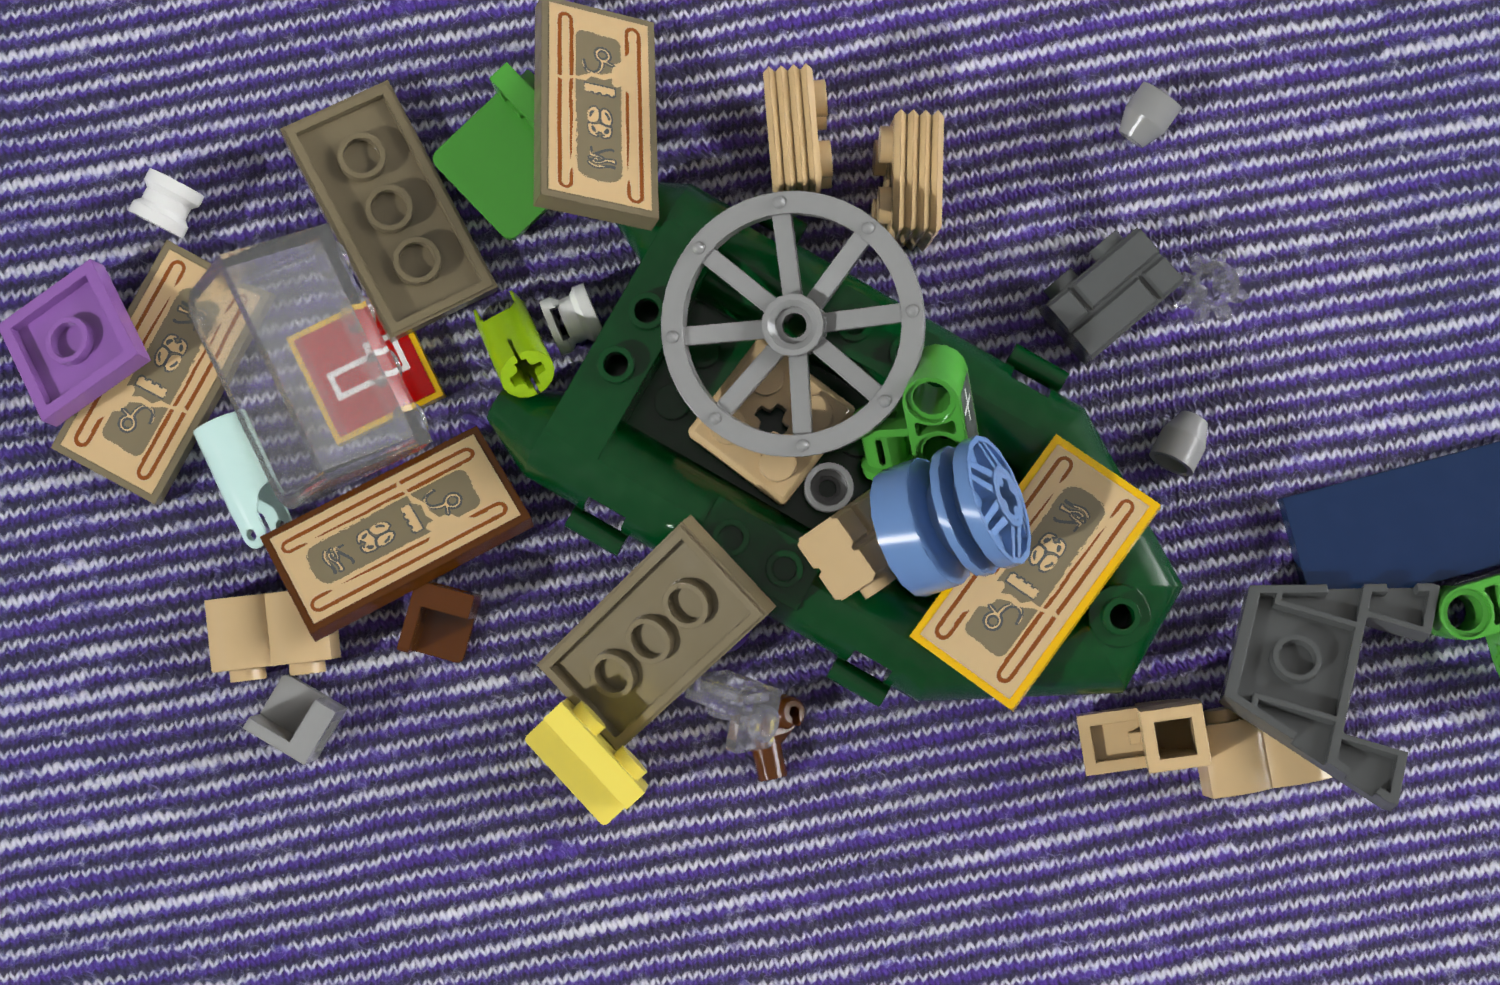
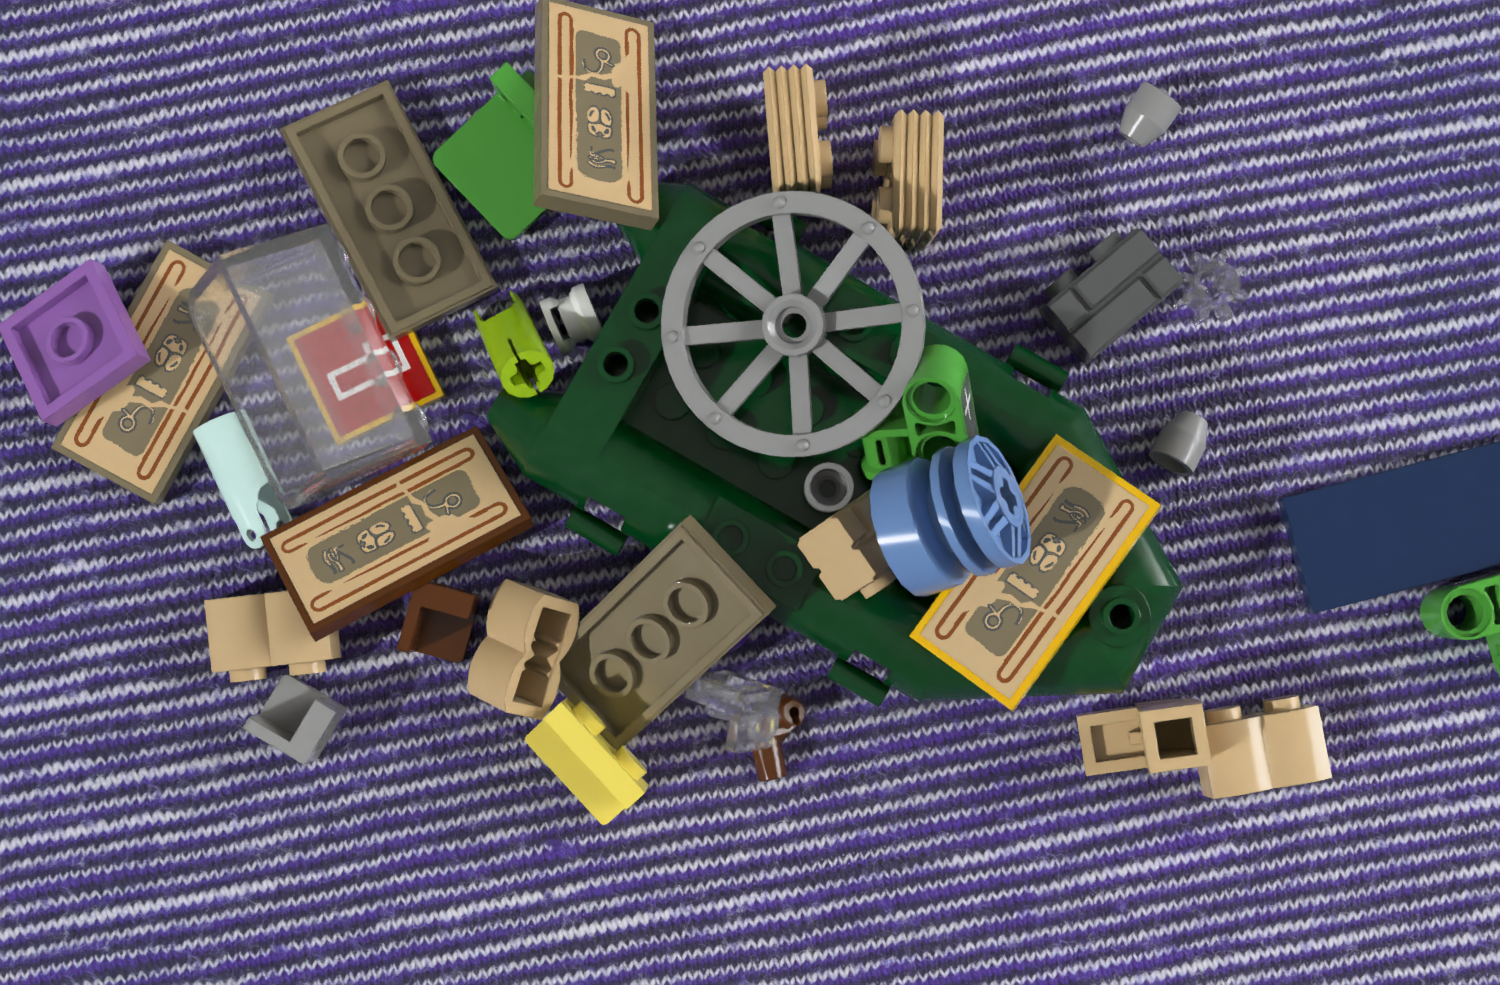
(166, 203): white wheel -> none
(523, 649): none -> tan brick
(772, 475): tan brick -> none
(1298, 668): dark grey wing -> none

